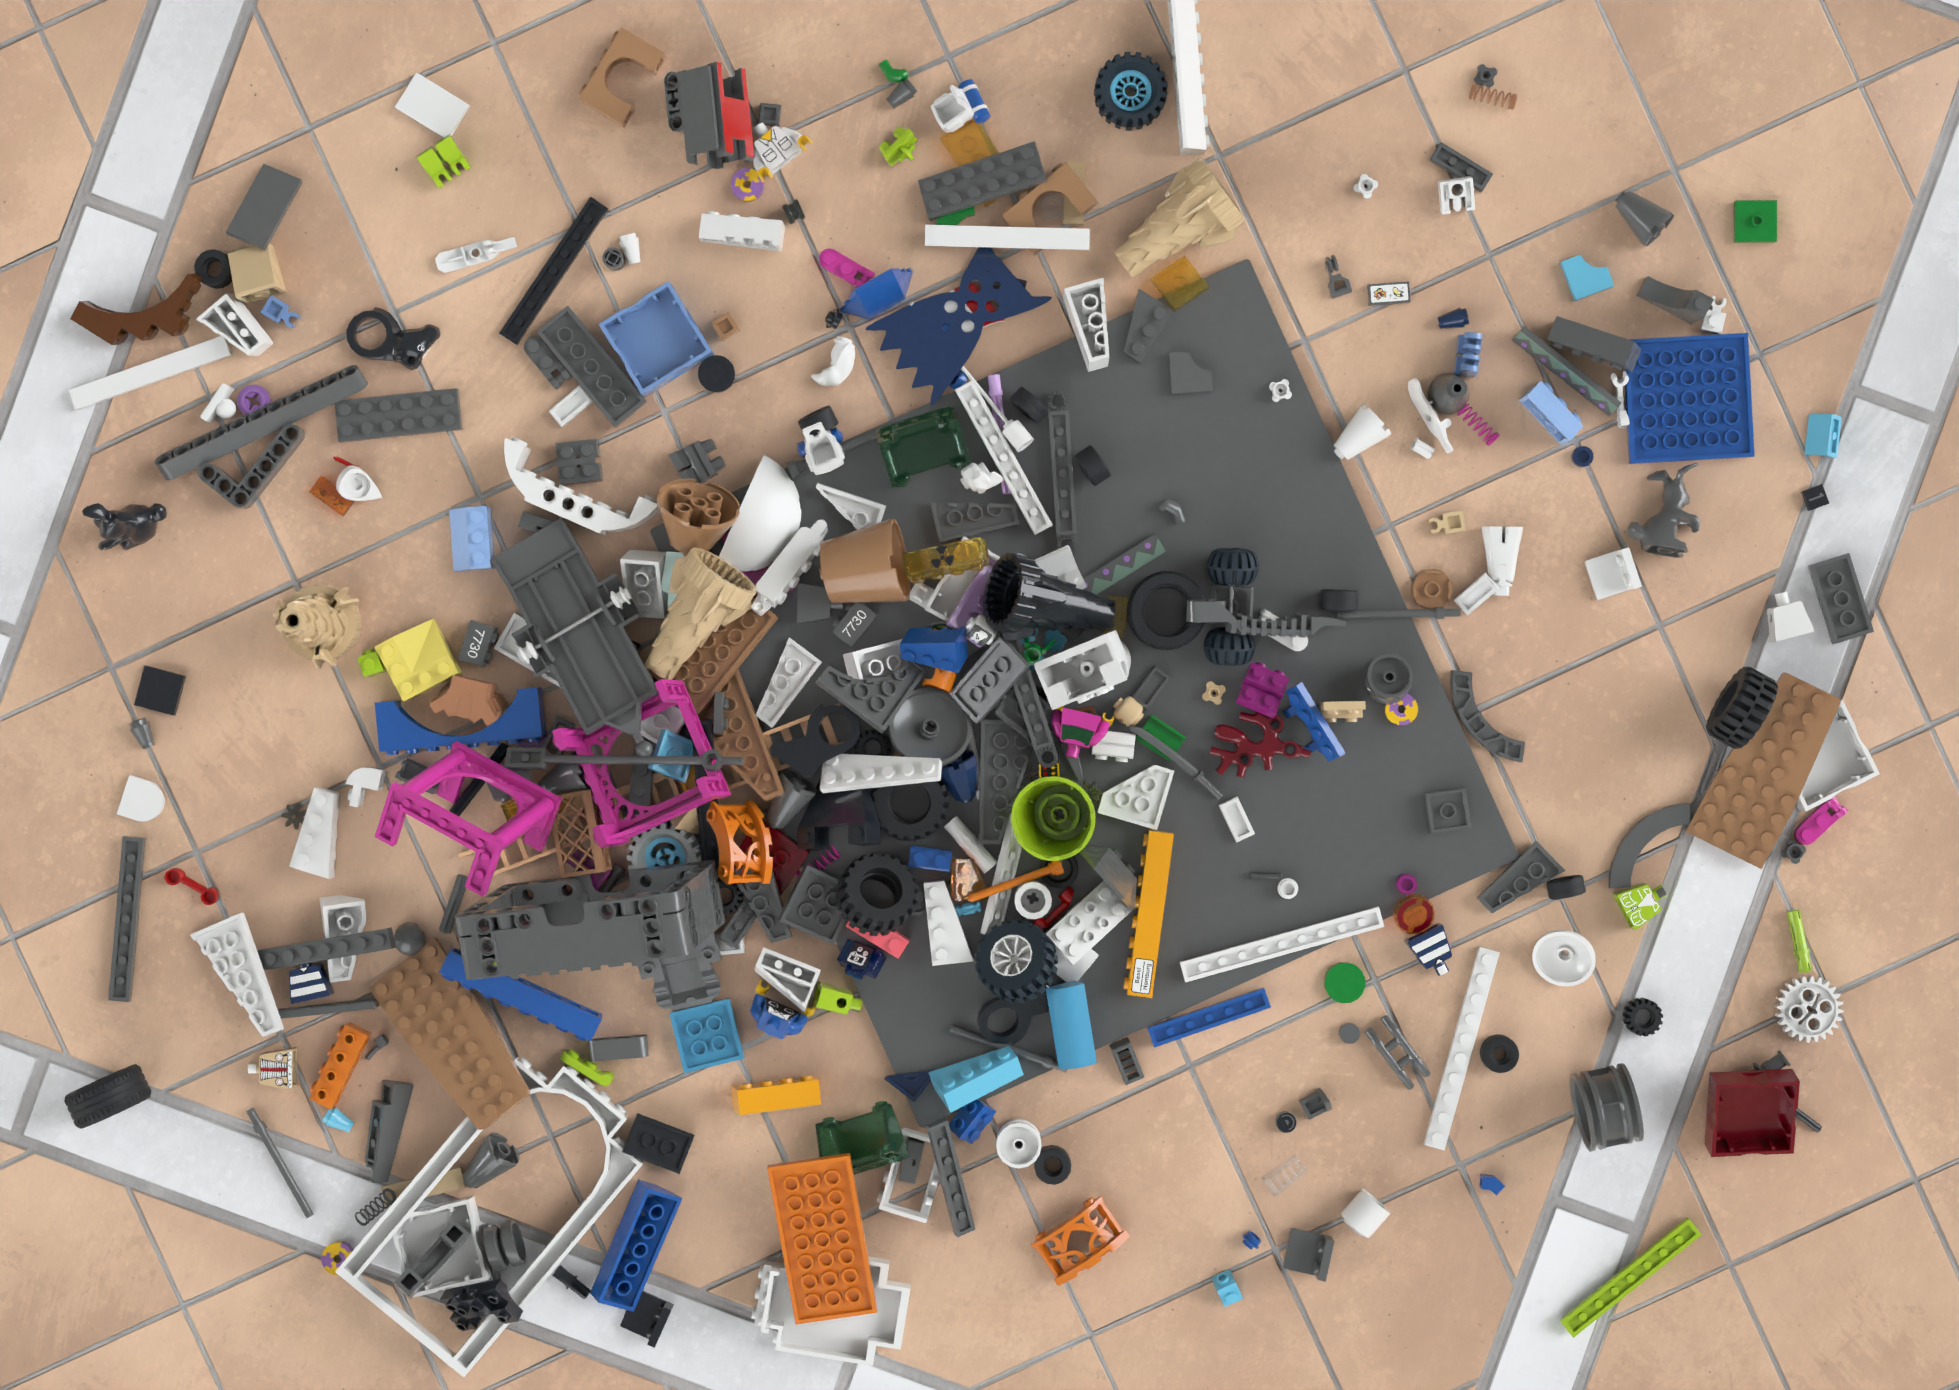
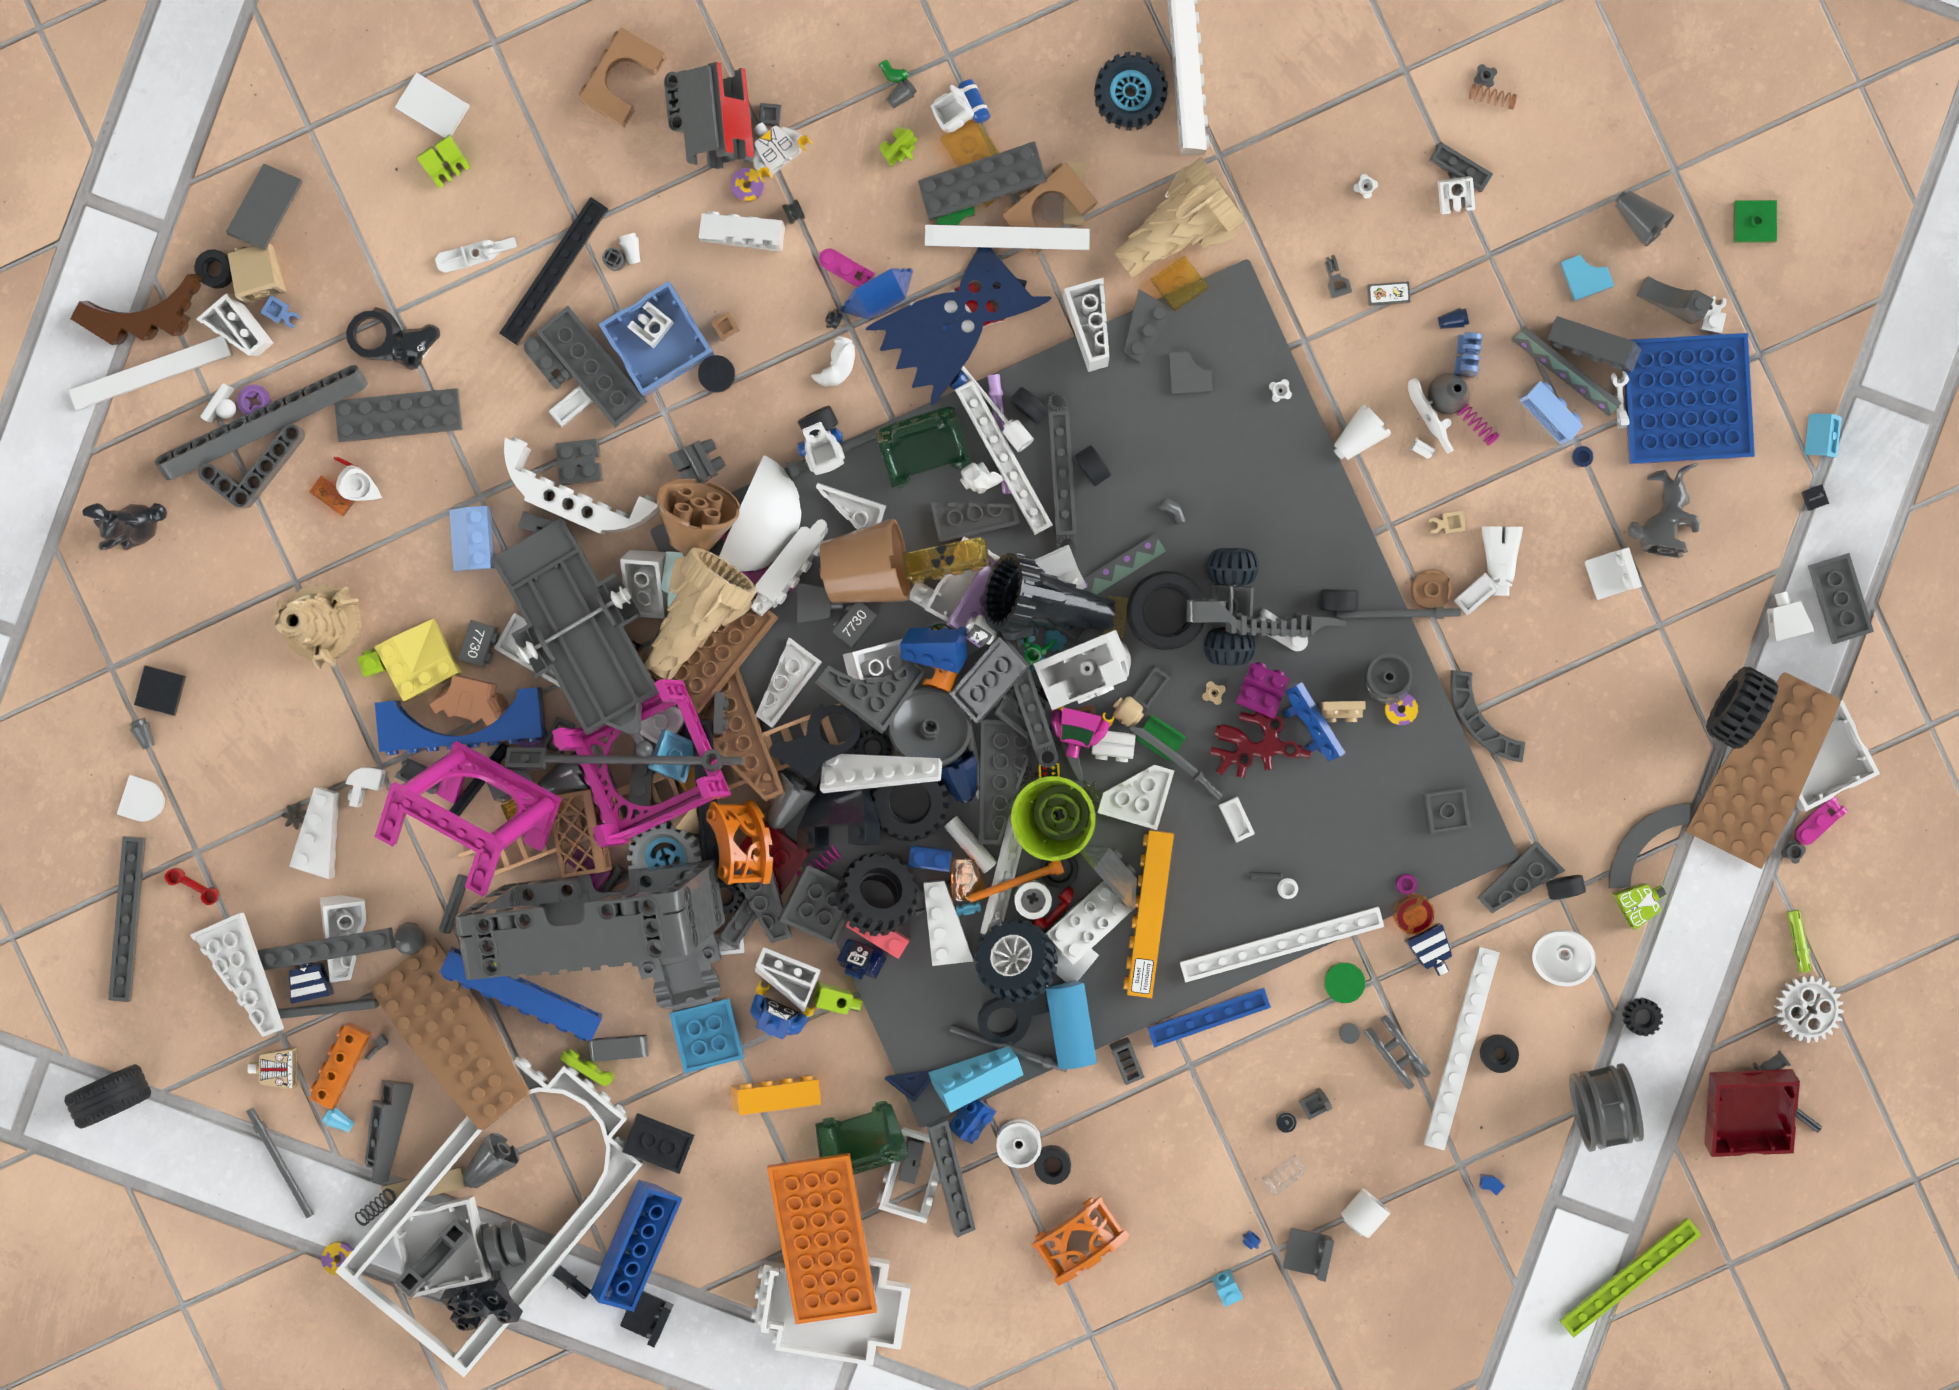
(658, 319): none -> white brick

